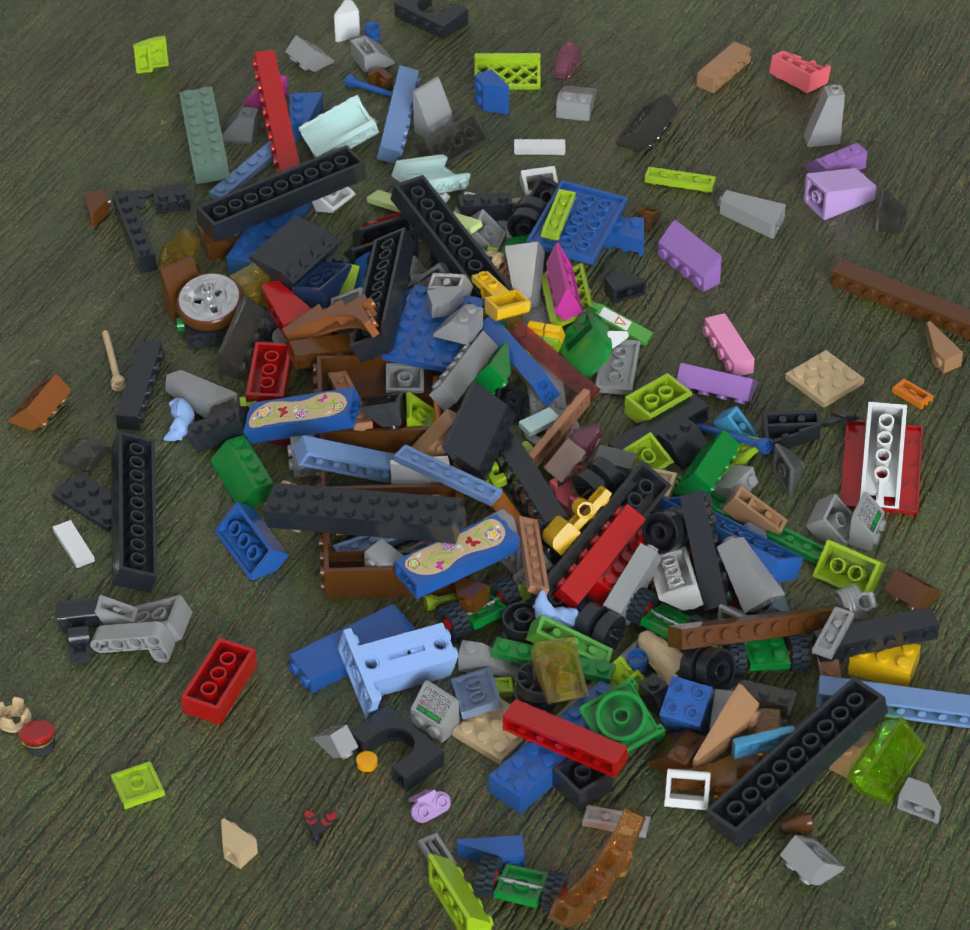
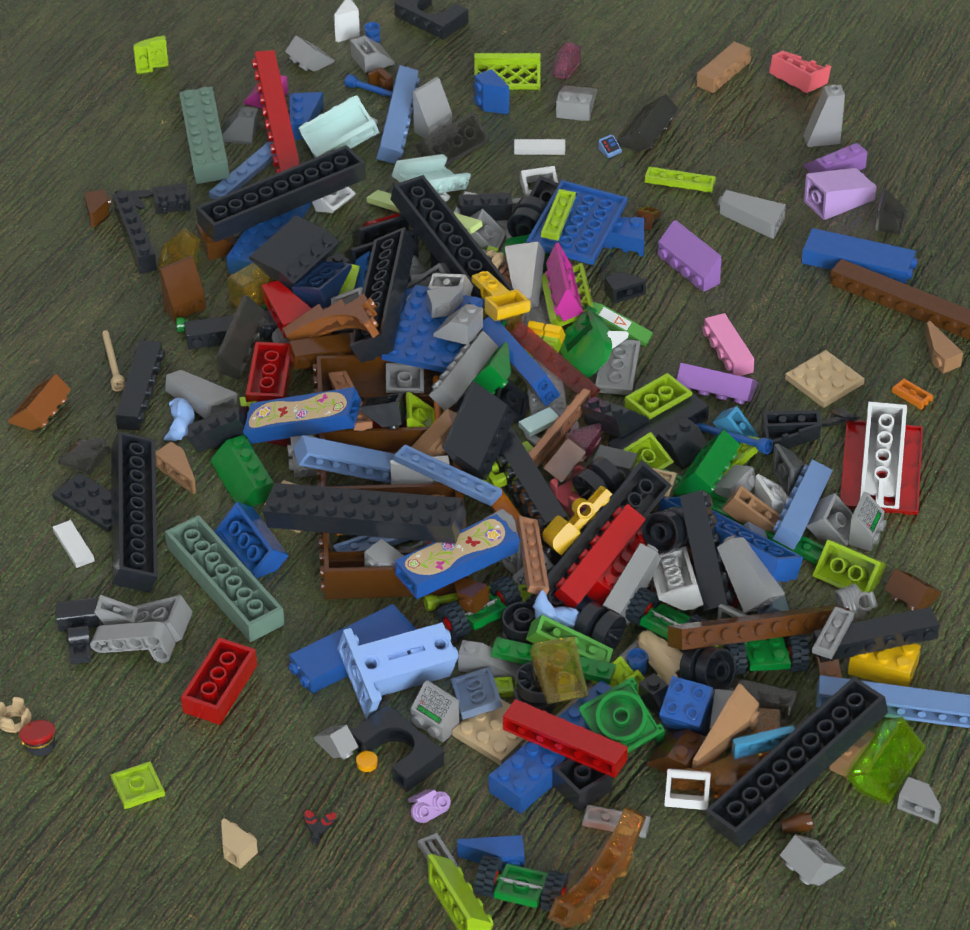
(174, 463): none -> medium nougat slope
(214, 311): flat silver wheel -> none
(224, 578): none -> sand green brick
(609, 146): none -> slope
(614, 418): none -> black slope
(770, 493): none -> white slope
(801, 504): none -> medium blue brick
(828, 248): none -> blue brick

